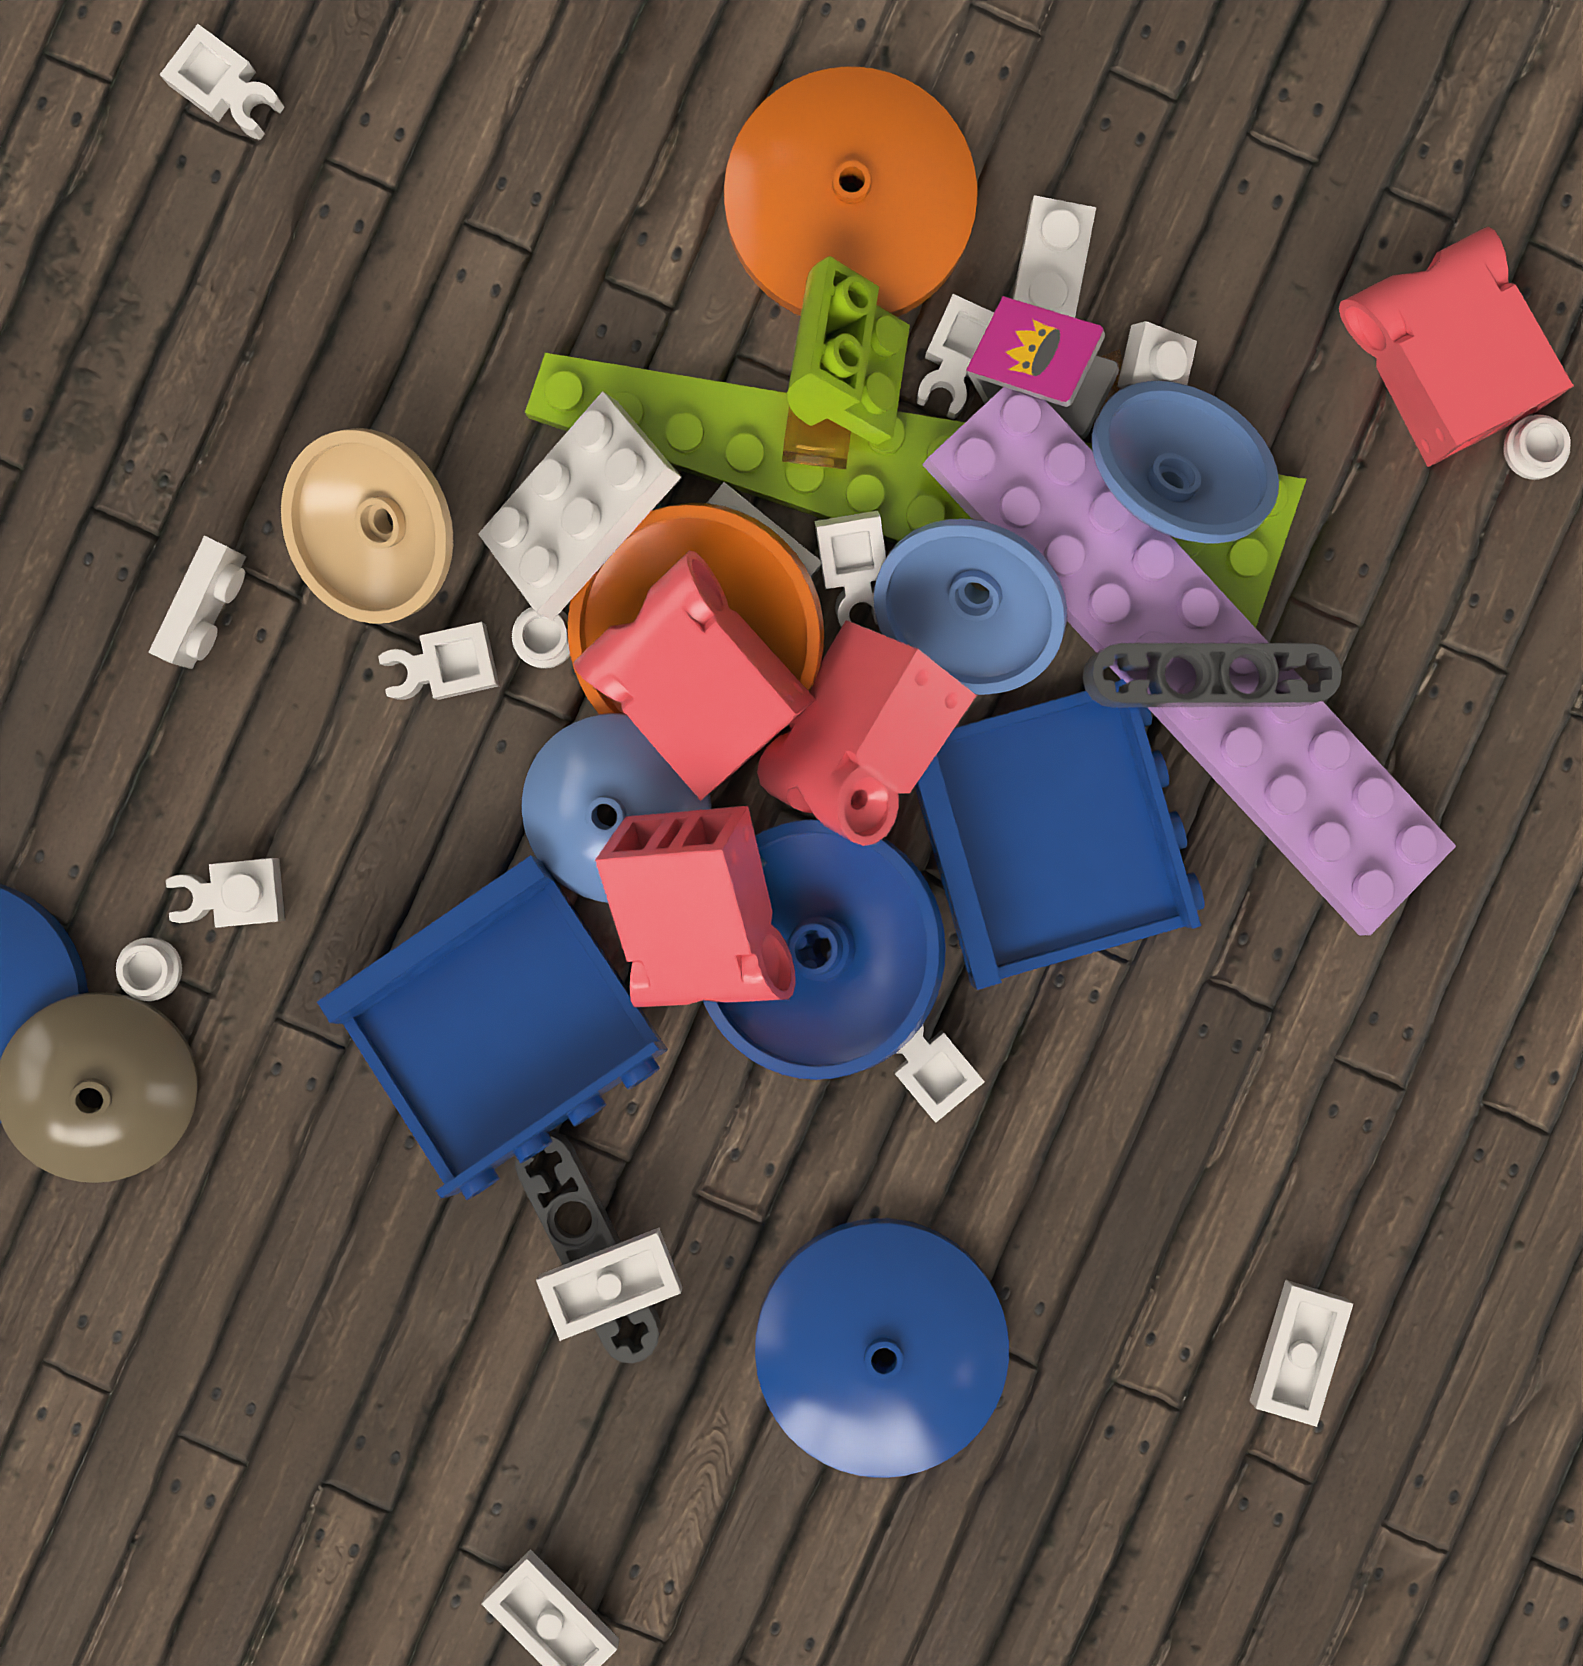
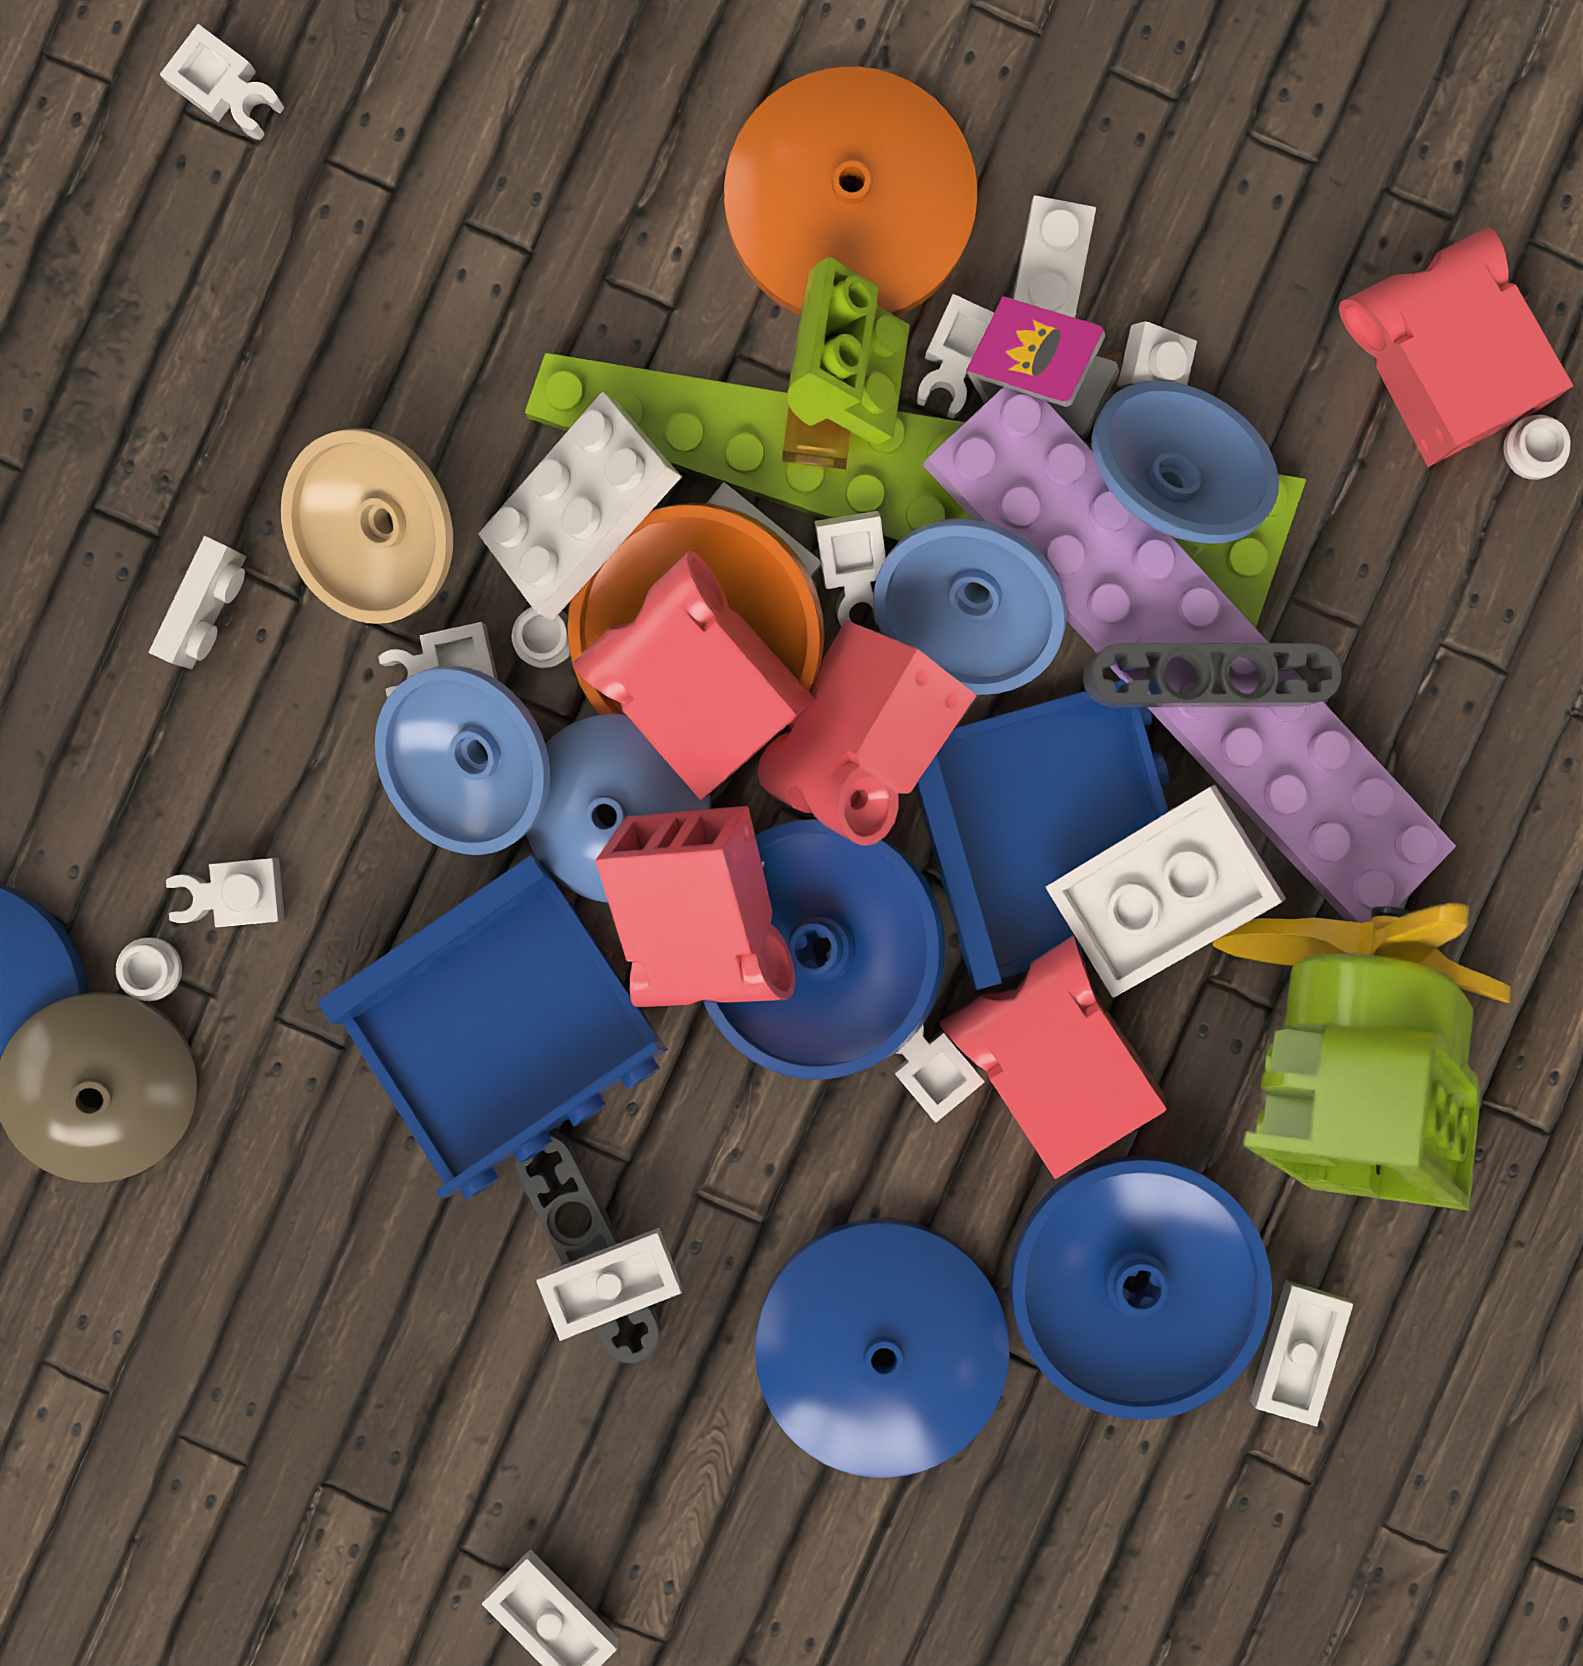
(442, 777): none -> medium blue dish
(1058, 1060): none -> coral piece
(1165, 891): none -> white plate
(1175, 1333): none -> blue dish
(1372, 1055): none -> lime brick

